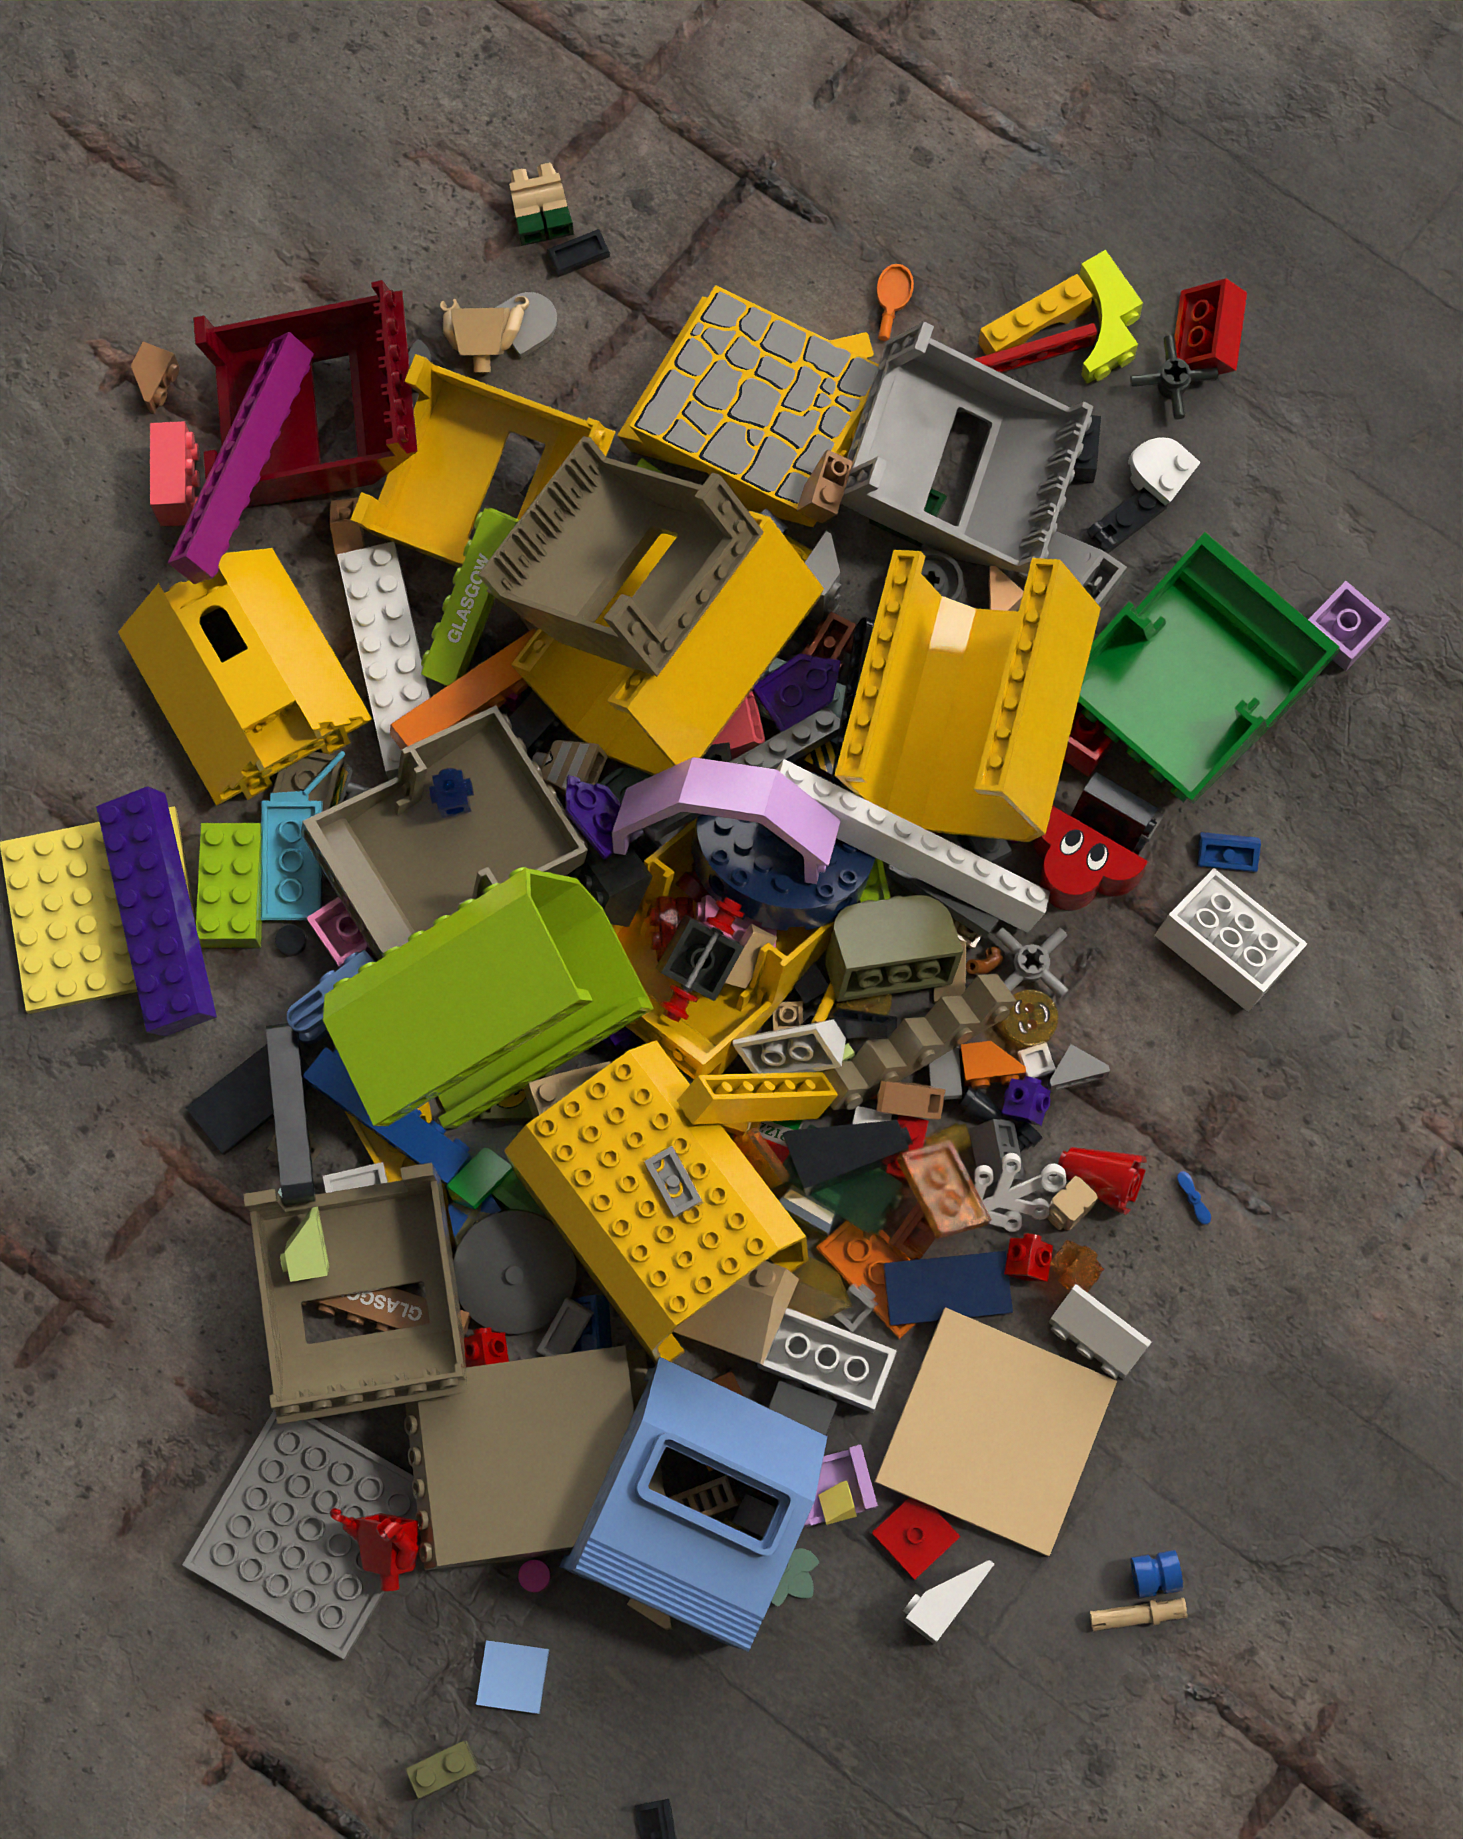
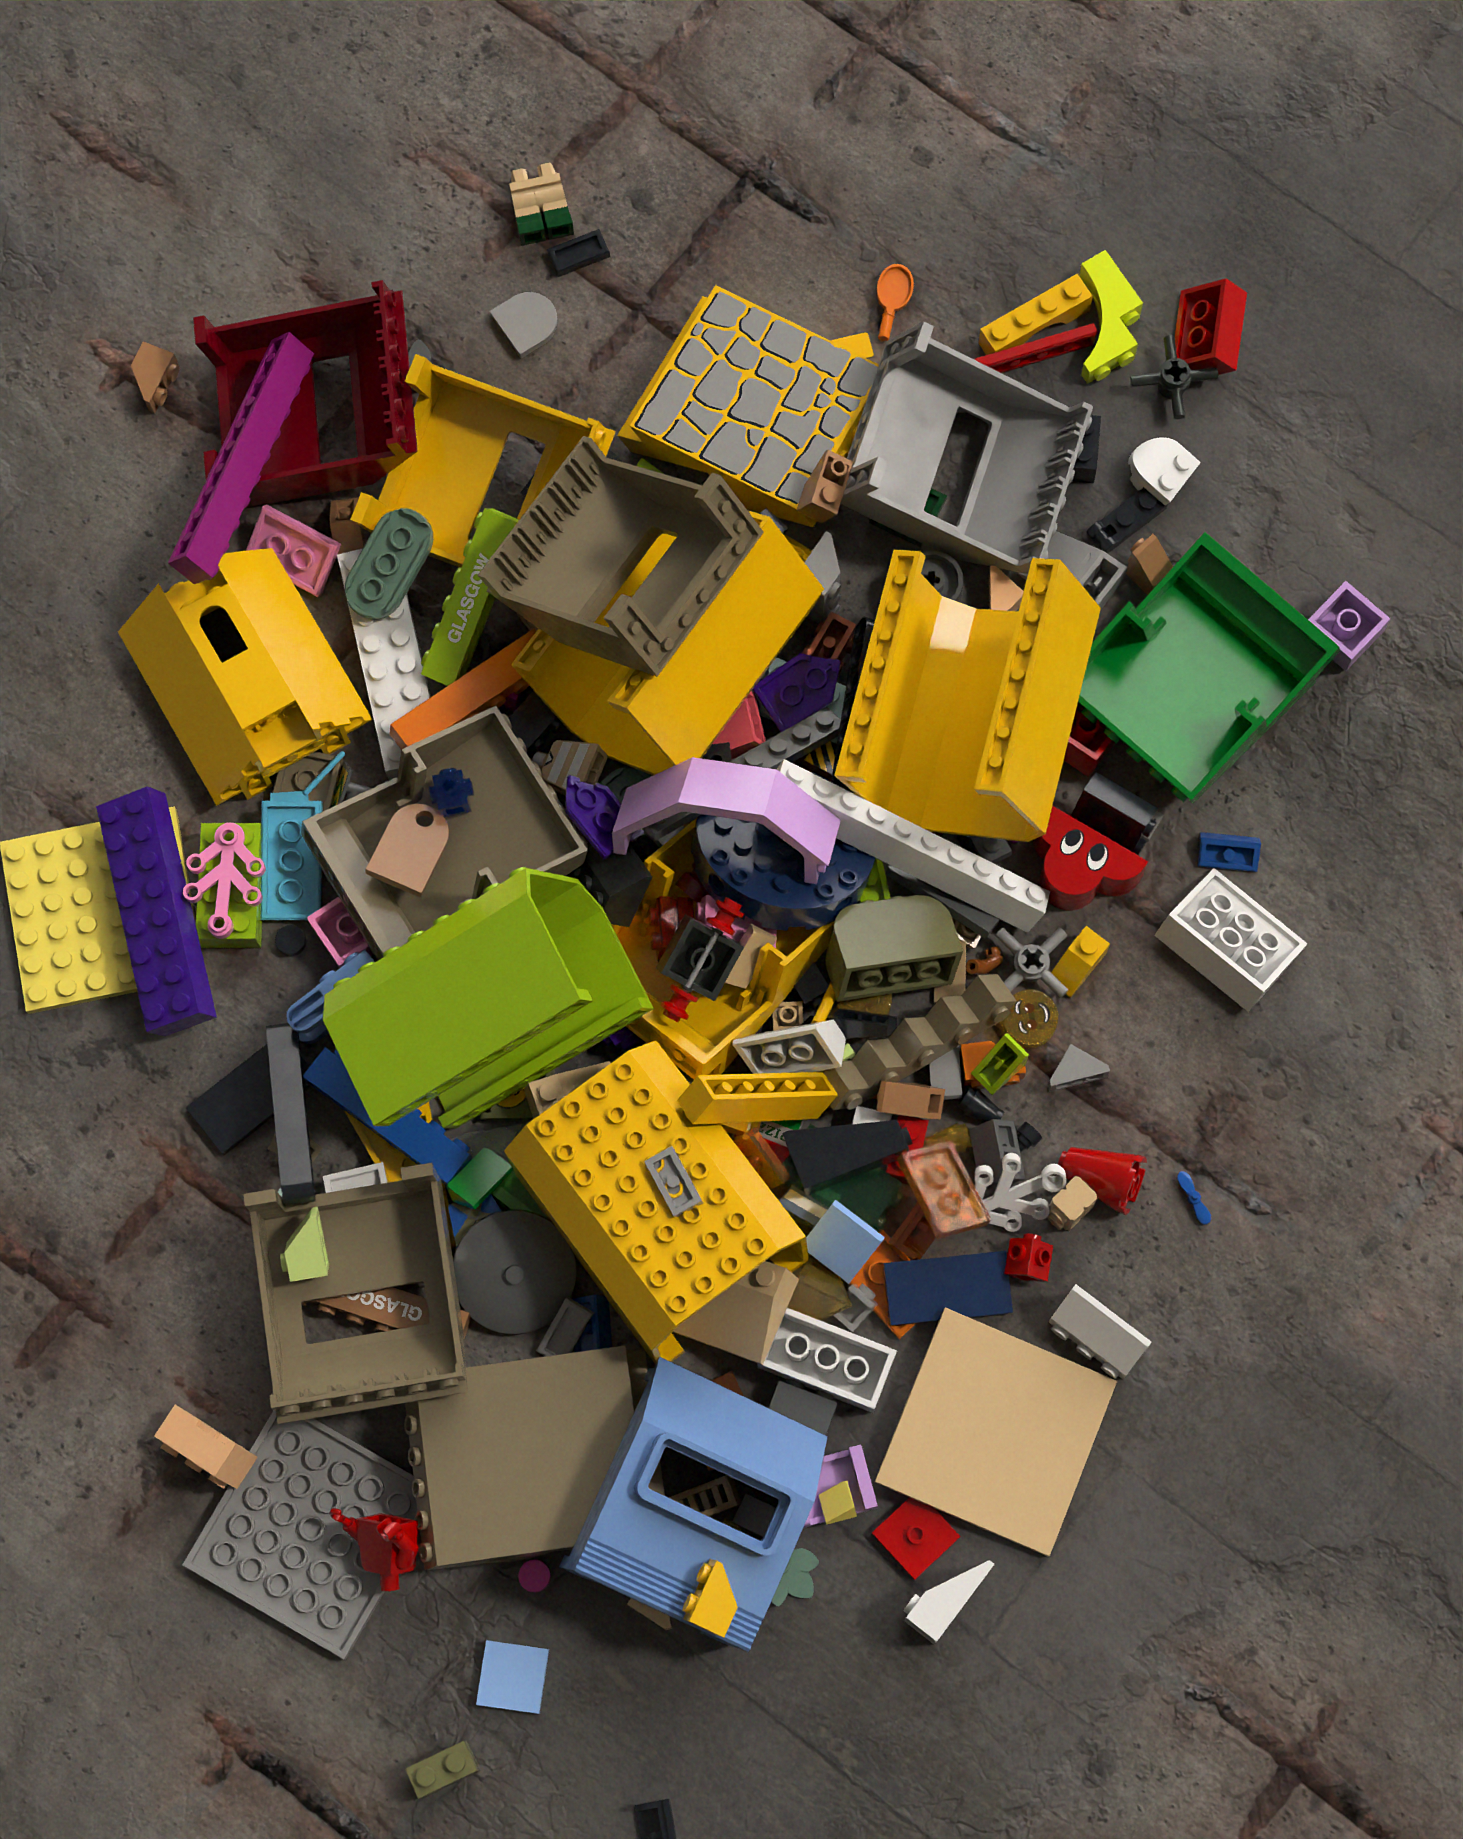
(173, 472): coral brick -> none
(204, 1448): none -> light nougat wedge
(224, 875): none -> bright pink plant
(301, 550): none -> bright pink tile
(388, 563): none -> sand green tile
(409, 851): none -> medium nougat tile
(482, 330): tan torso -> none
(485, 1348): red brick -> none
(713, 1601): none -> yellow slope
(842, 1241): none -> light blue tile
(1000, 1064): none -> lime slope
(1026, 1100): dark purple brick -> none
(1037, 1061): white tile -> none
(1076, 1266): clear orange brick -> none
(1080, 959): none -> yellow slope
(1148, 563): none -> medium nougat slope
(1151, 1612): tan pin -> none
(1156, 1574): blue wheel -> none

